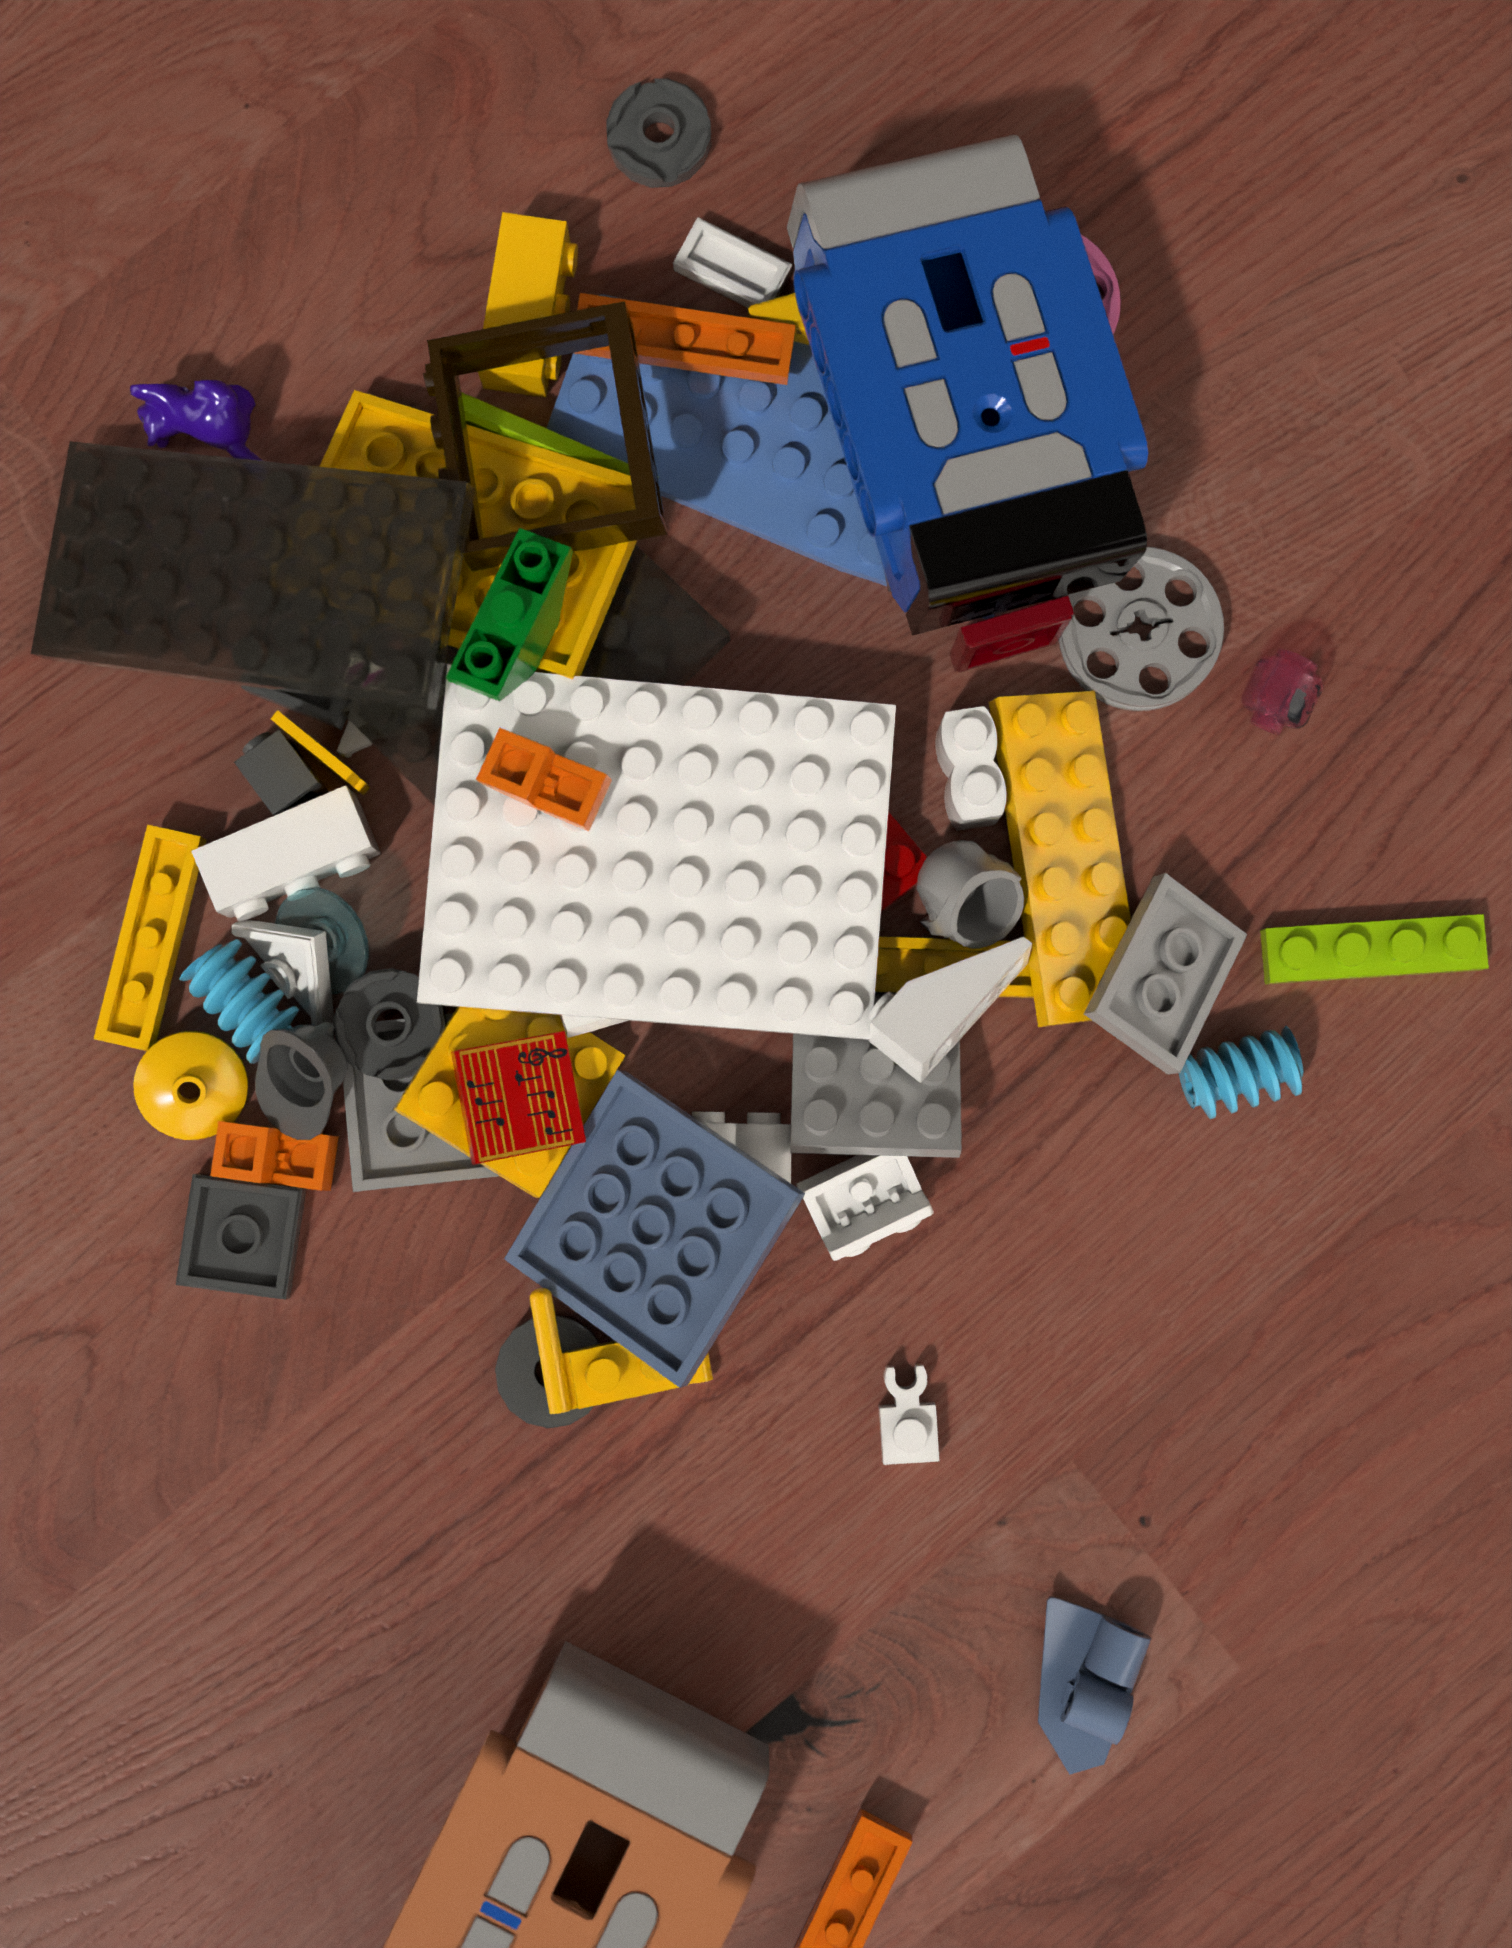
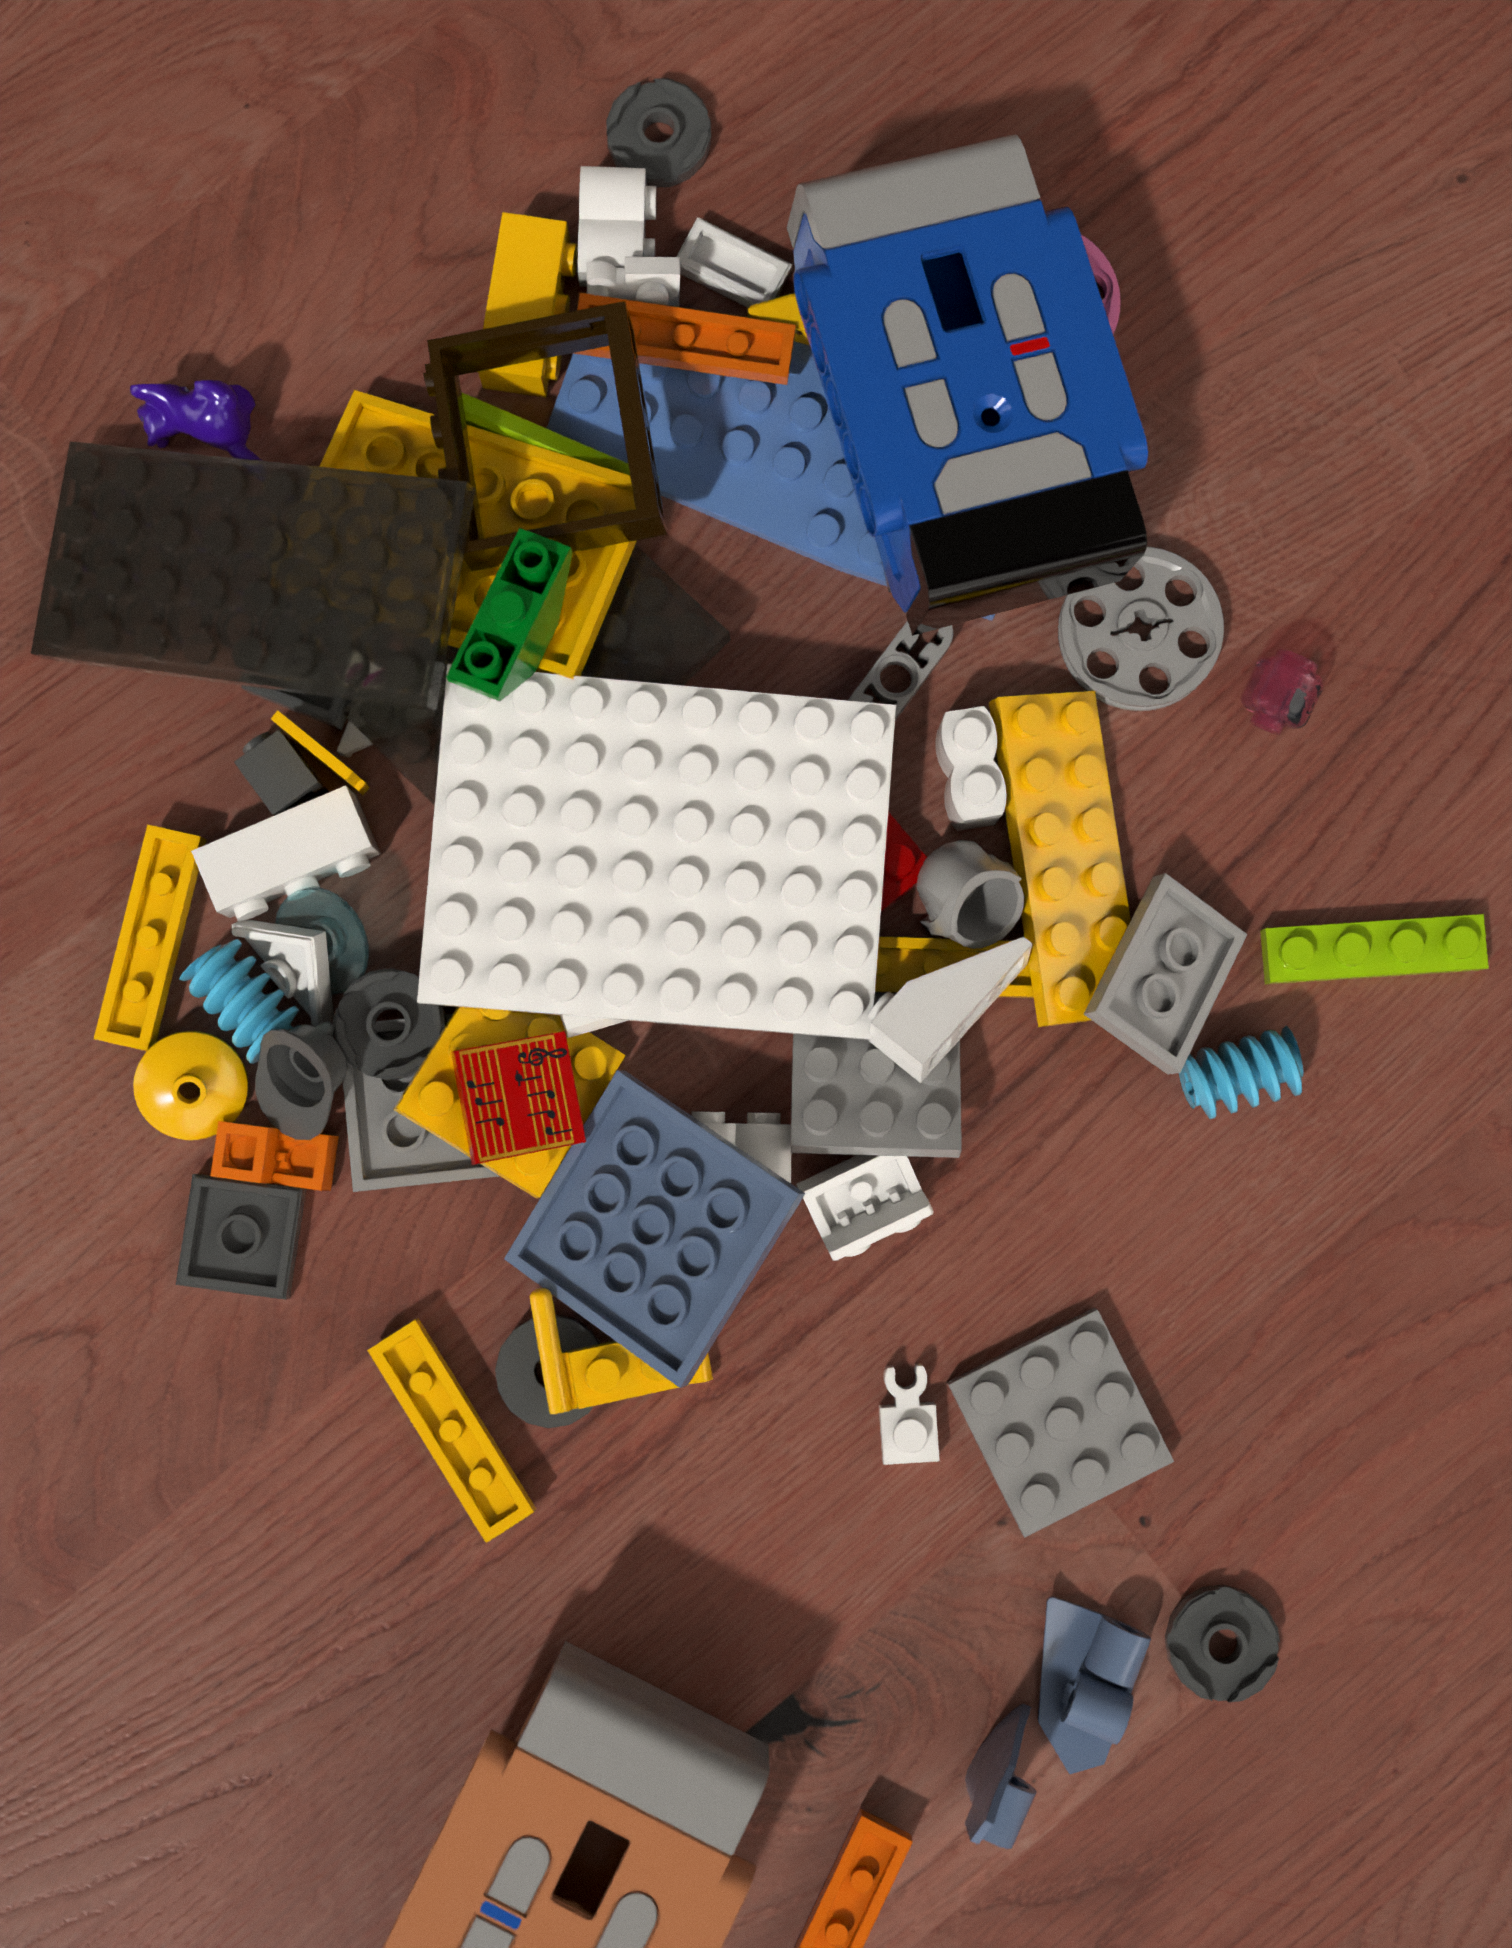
(452, 1430): none -> yellow plate
(544, 779): orange slope -> none
(613, 216): none -> white brick
(642, 280): none -> white plate
(930, 655): none -> light grey beam
(996, 1794): none -> sand blue panel
(1010, 634): dark red tile -> none
(1060, 1422): none -> light grey plate
(1196, 1621): none -> dark grey tile

